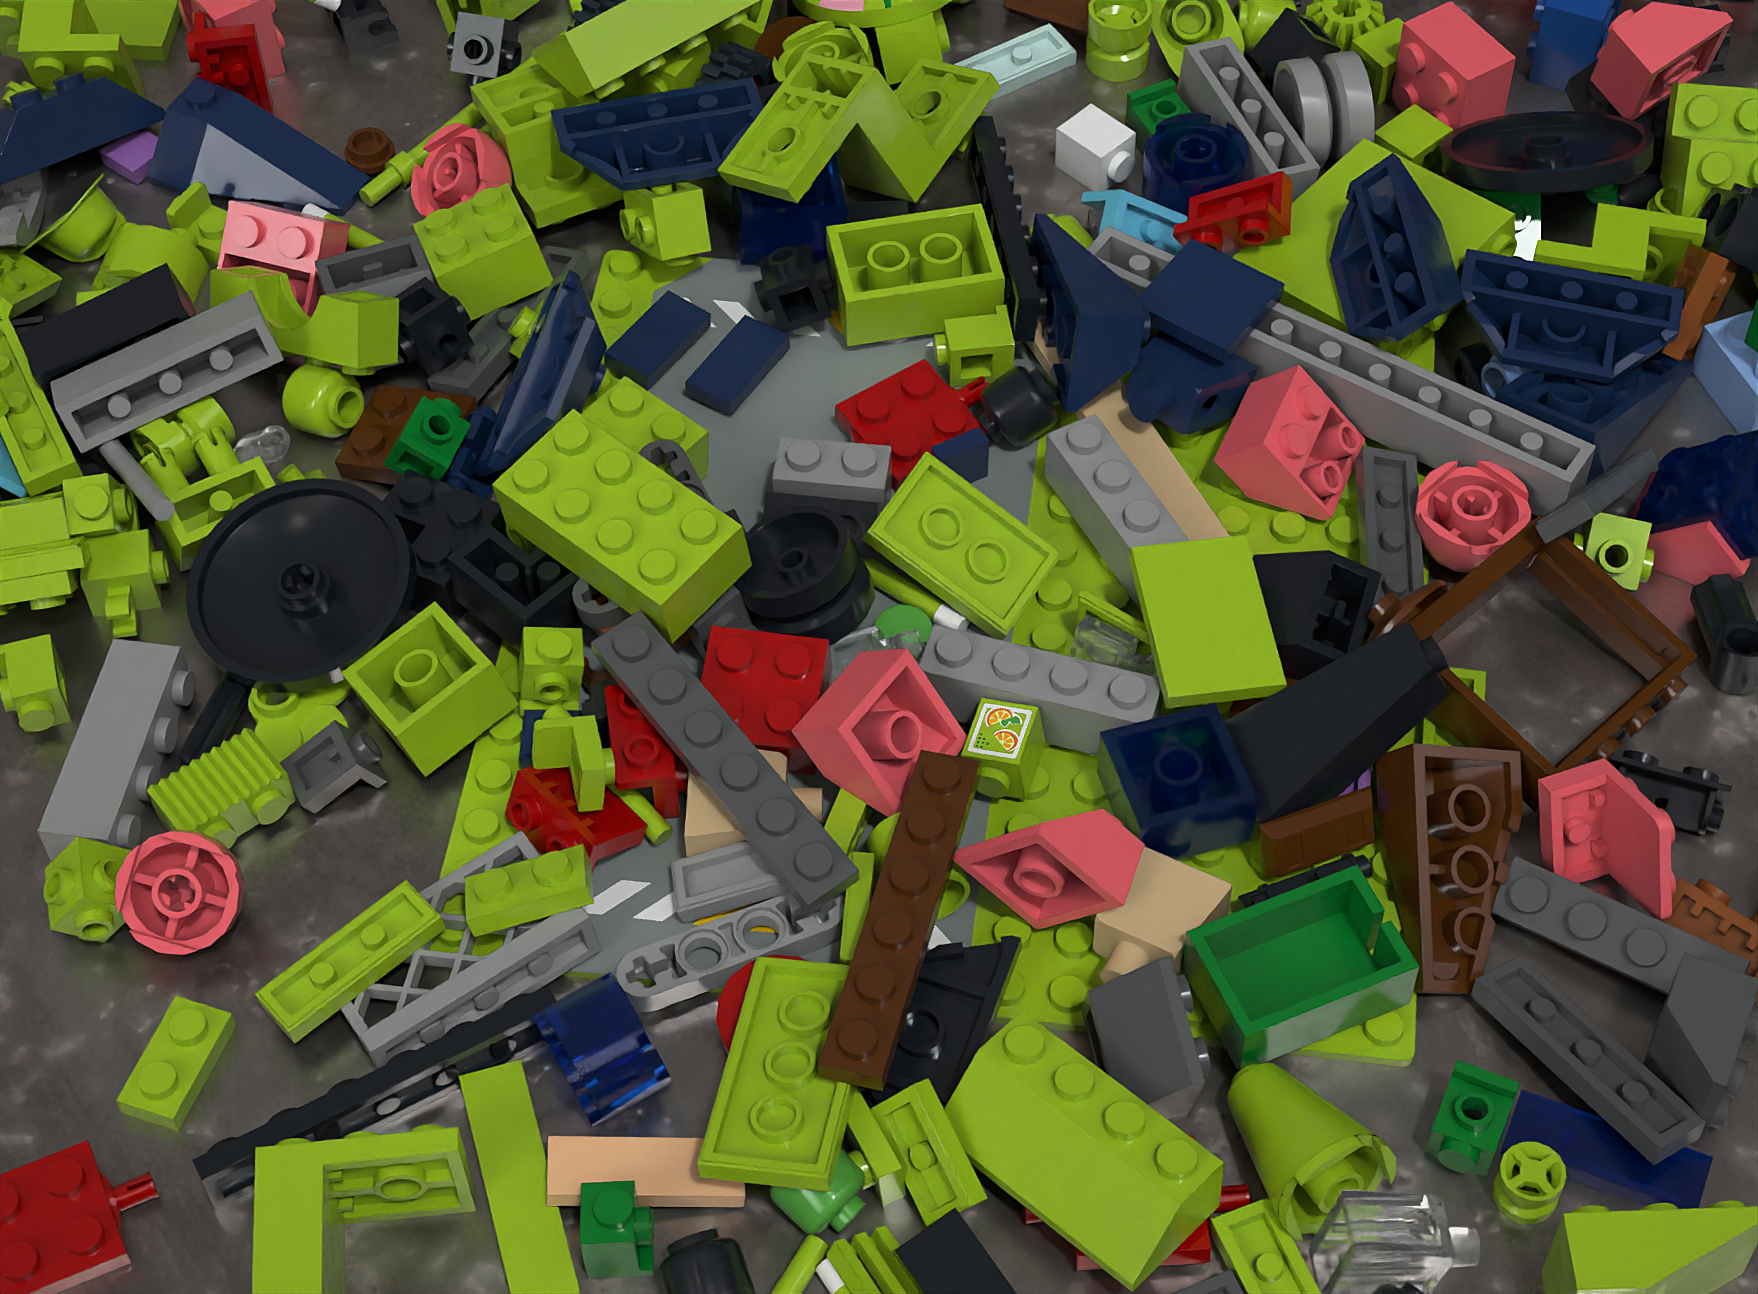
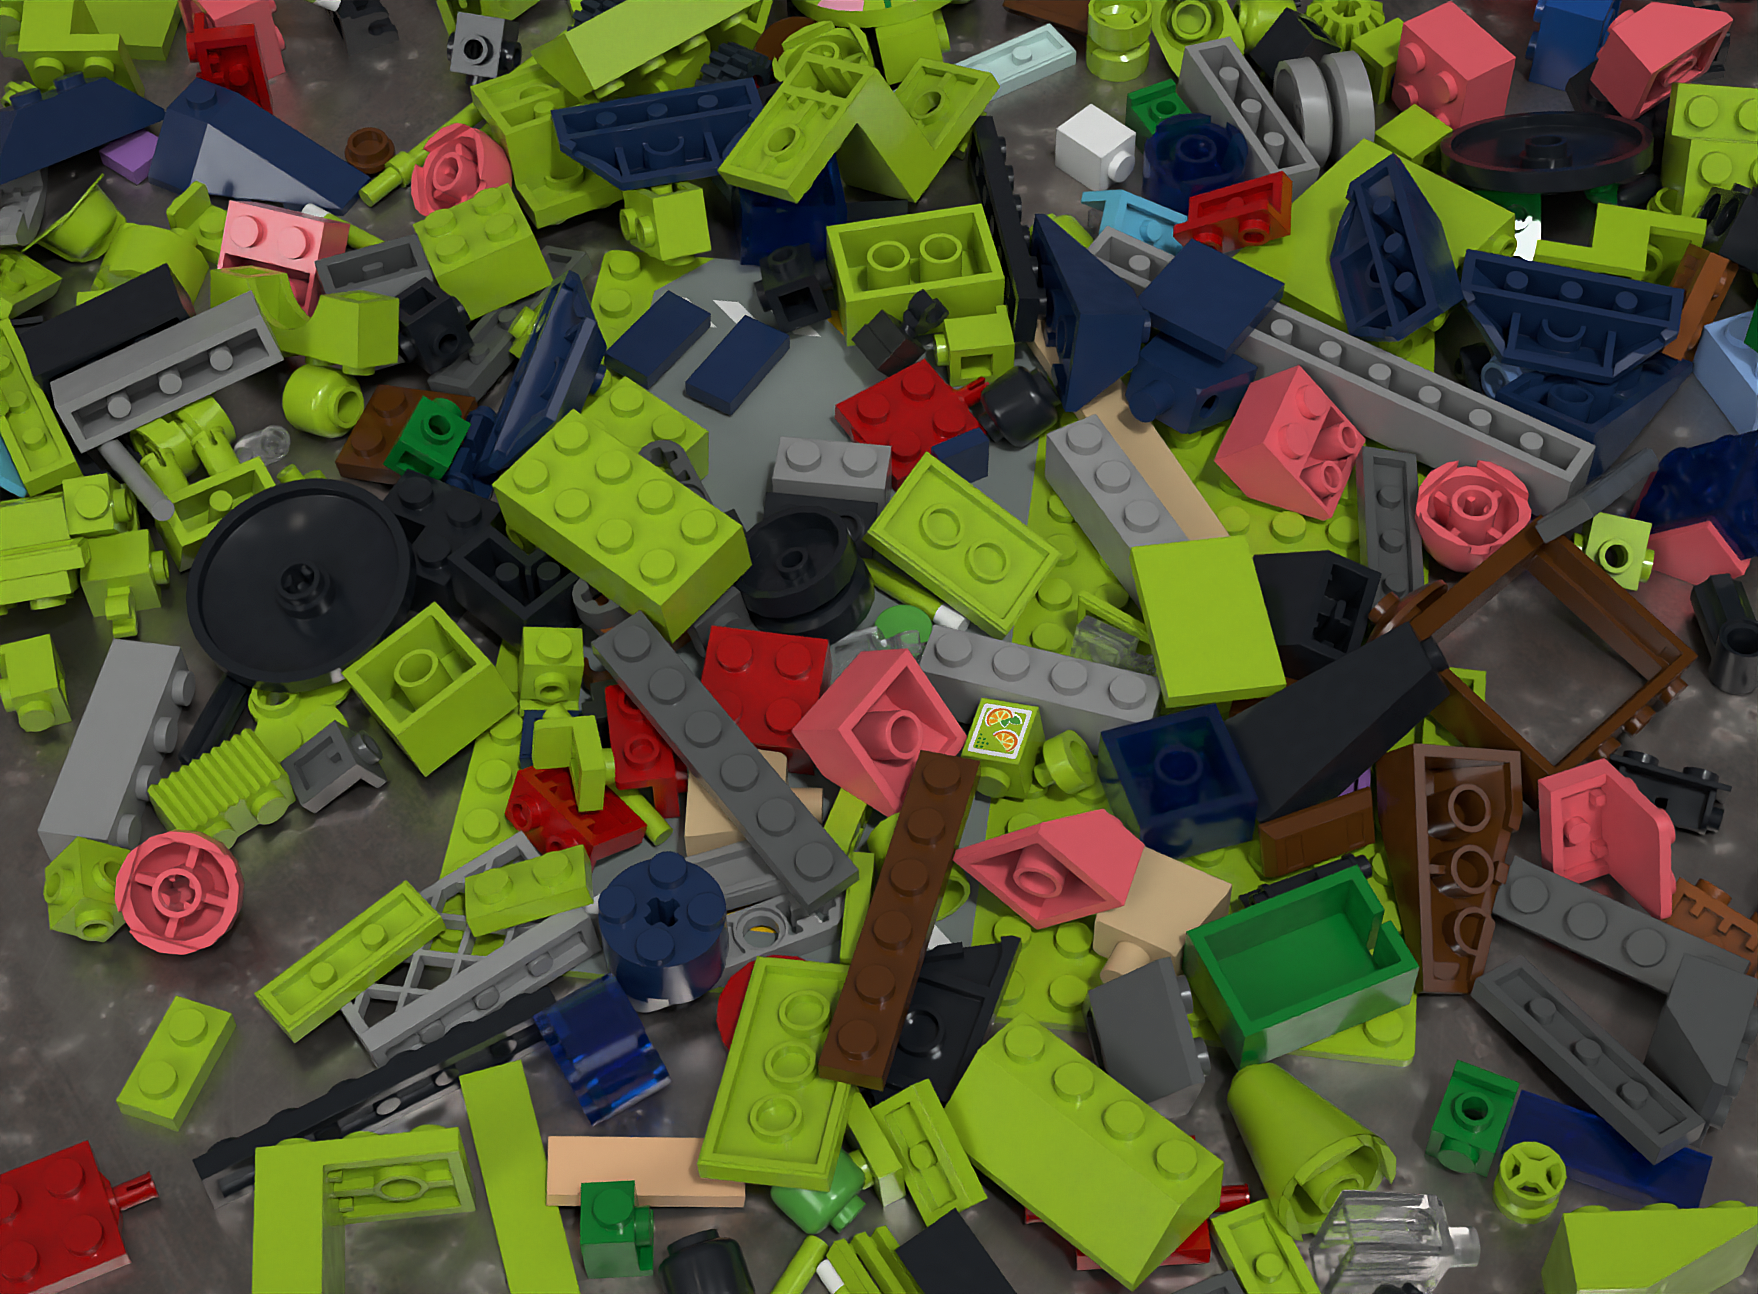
(664, 929): none -> dark blue brick
(893, 343): none -> pearl dark grey piece
(1066, 763): none -> lime tile

